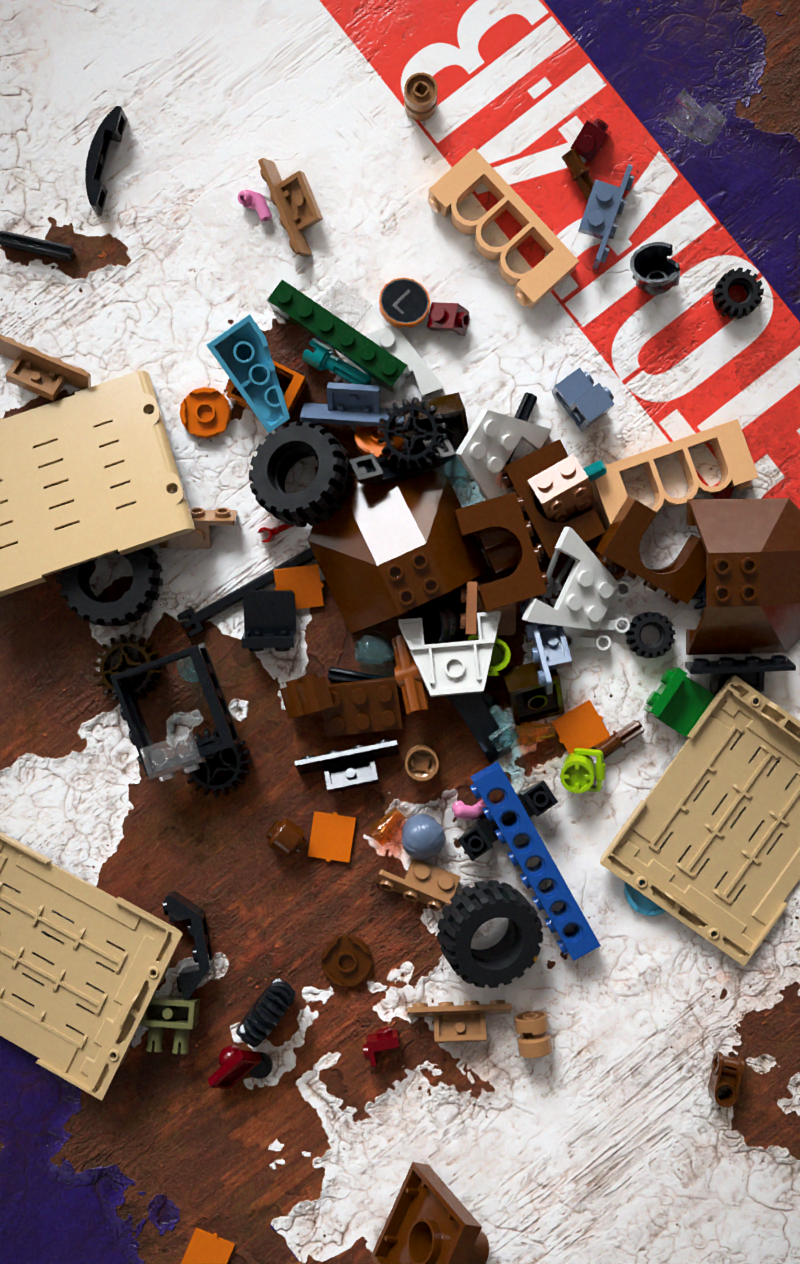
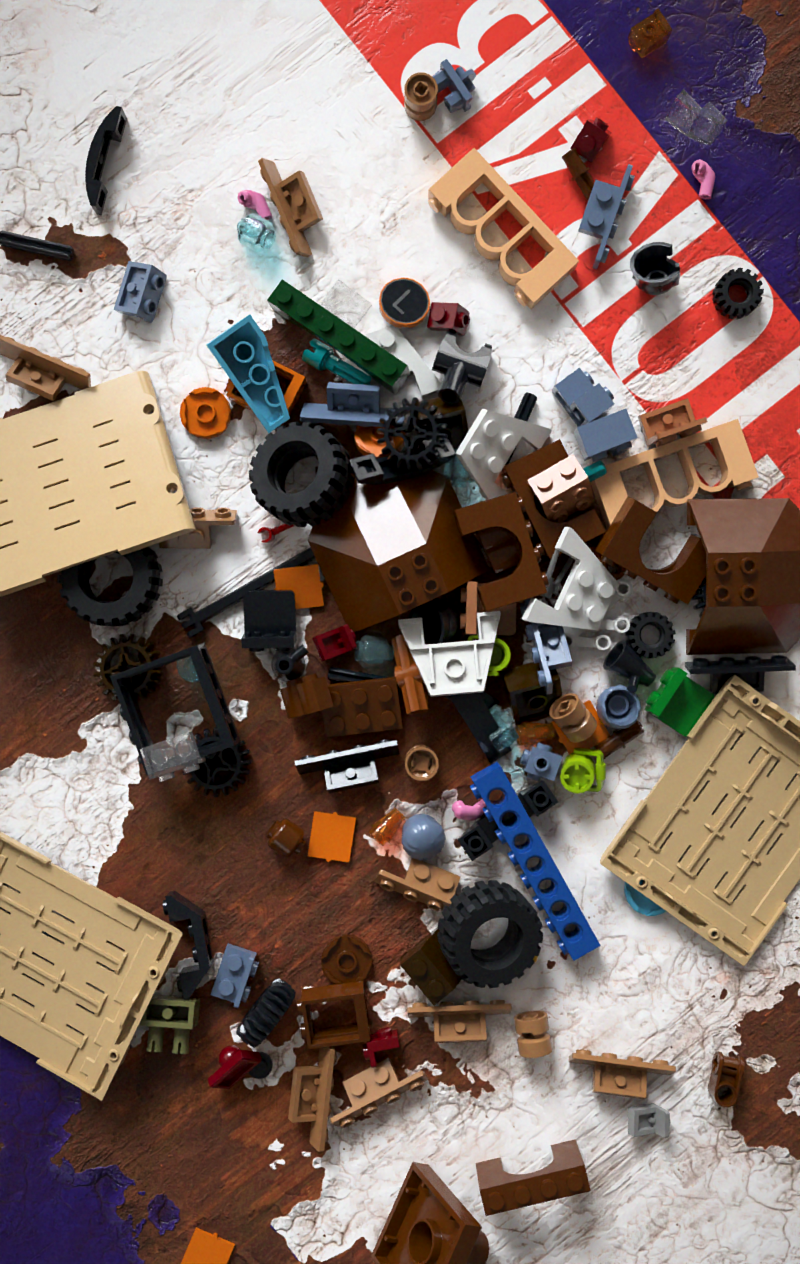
(140, 291): none -> sand blue bracket
(234, 974): none -> sand blue bracket
(256, 233): none -> clear light blue head
(296, 663): none -> black piece
(311, 1096): none -> medium nougat bracket
(335, 642): none -> dark red bracket
(338, 1034): none -> reddish brown window
(374, 1088): none -> medium nougat bracket
(430, 968): none -> dark brown slope
(459, 84): none -> sand blue hips
(459, 368): none -> black connector
(508, 1191): none -> reddish brown arch
(549, 766): none -> sand blue brick
(573, 717): none -> medium nougat wheel
(606, 436): none -> sand blue brick
(618, 707): none -> sand blue hair
(620, 1076): none -> medium nougat bracket
(627, 663): none -> black piece
(648, 1120): none -> light grey bracket
(658, 34): none -> clear orange brick
(666, 423): none -> nougat bracket
(706, 178): none -> bright pink arm

